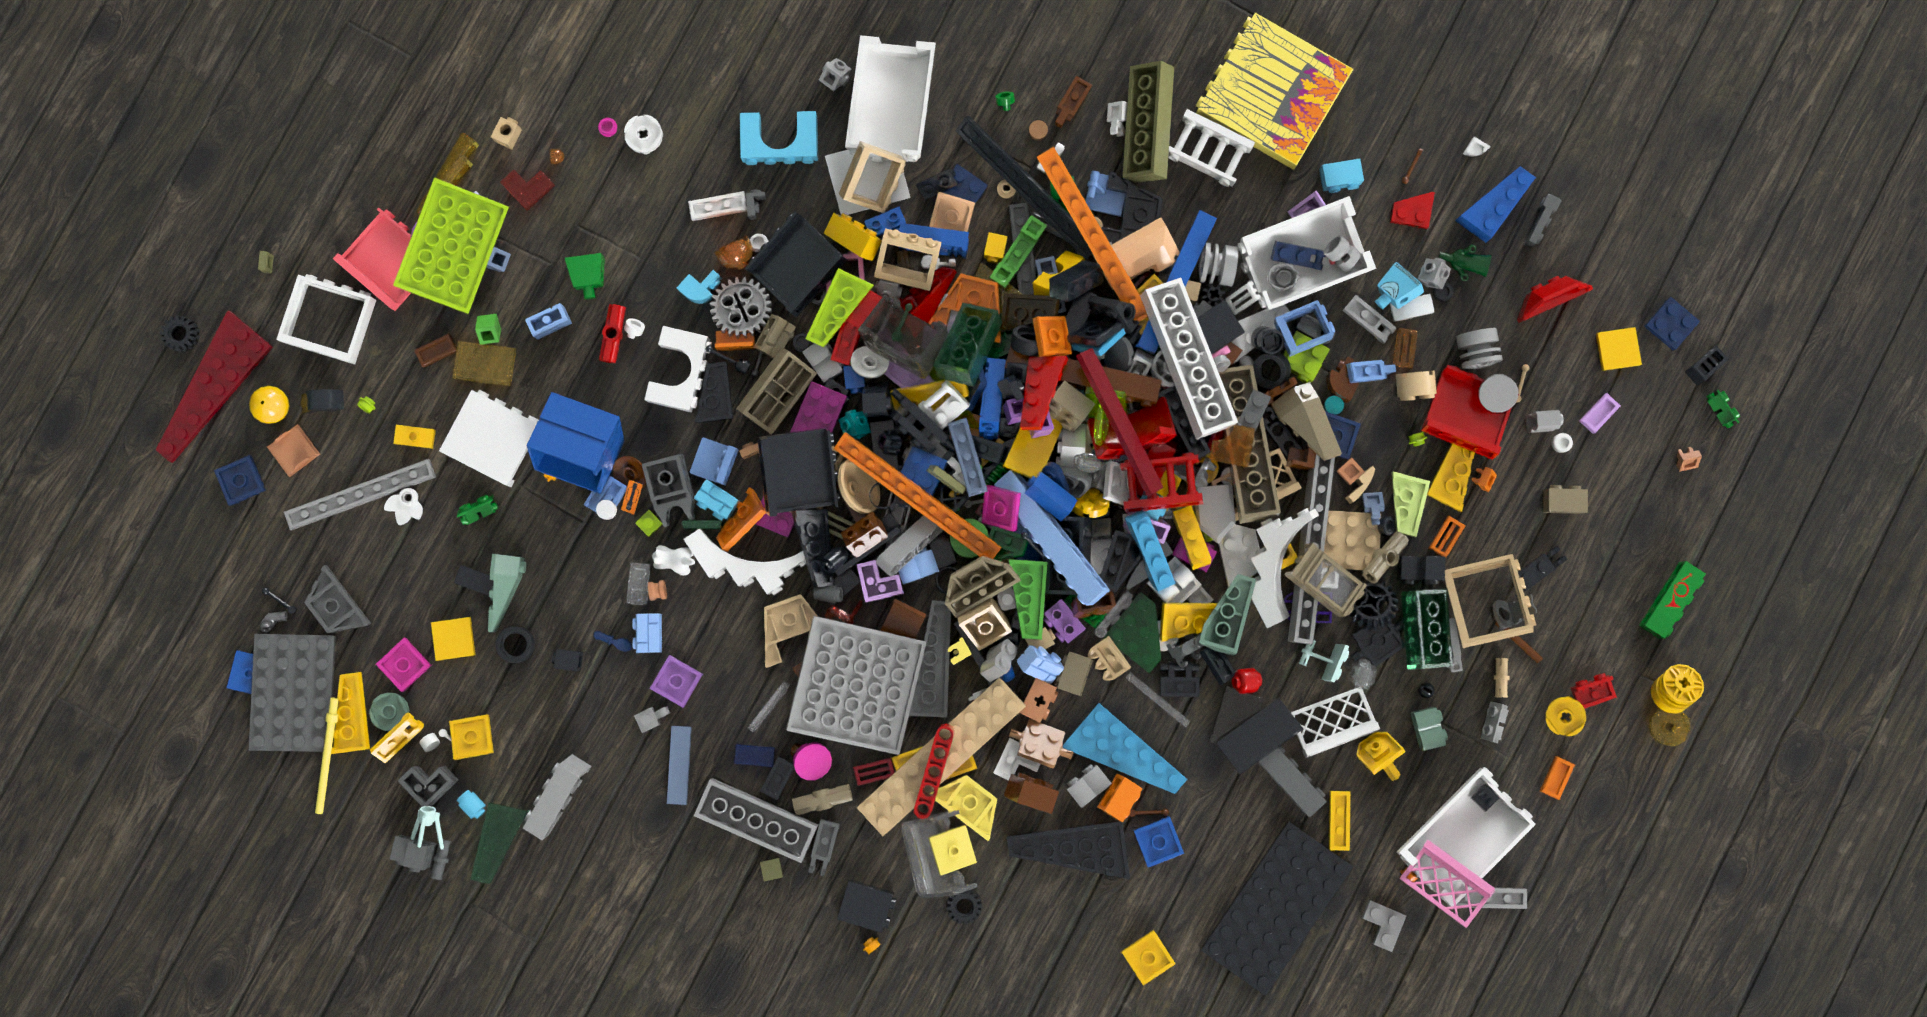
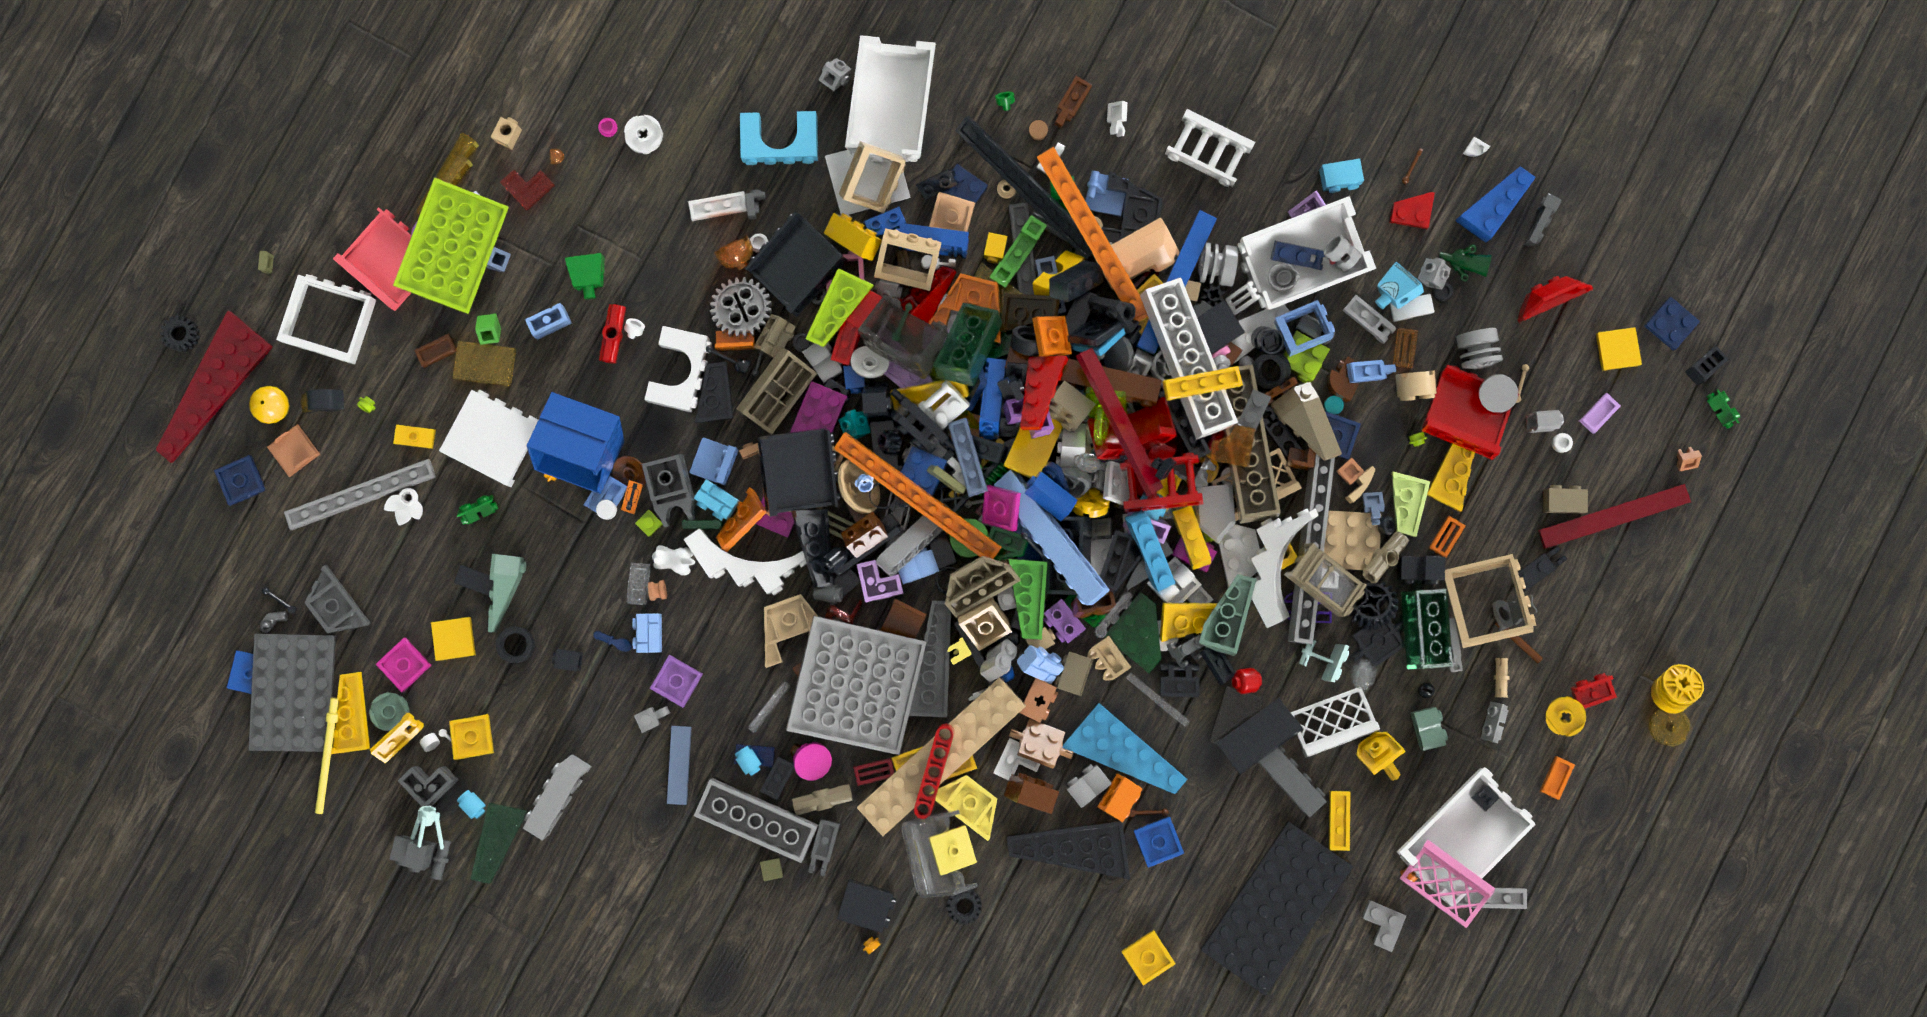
(699, 292): medium azure brick -> none
(748, 761): none -> medium azure brick
(866, 486): none -> light blue plate
(1148, 122): olive brick -> none
(1163, 466): none -> black tile
(1202, 383): none -> yellow tile
(1274, 90): panel -> none
(1486, 480): orange tile -> none
(1614, 516): none -> dark red tile
(1672, 600): green brick -> none

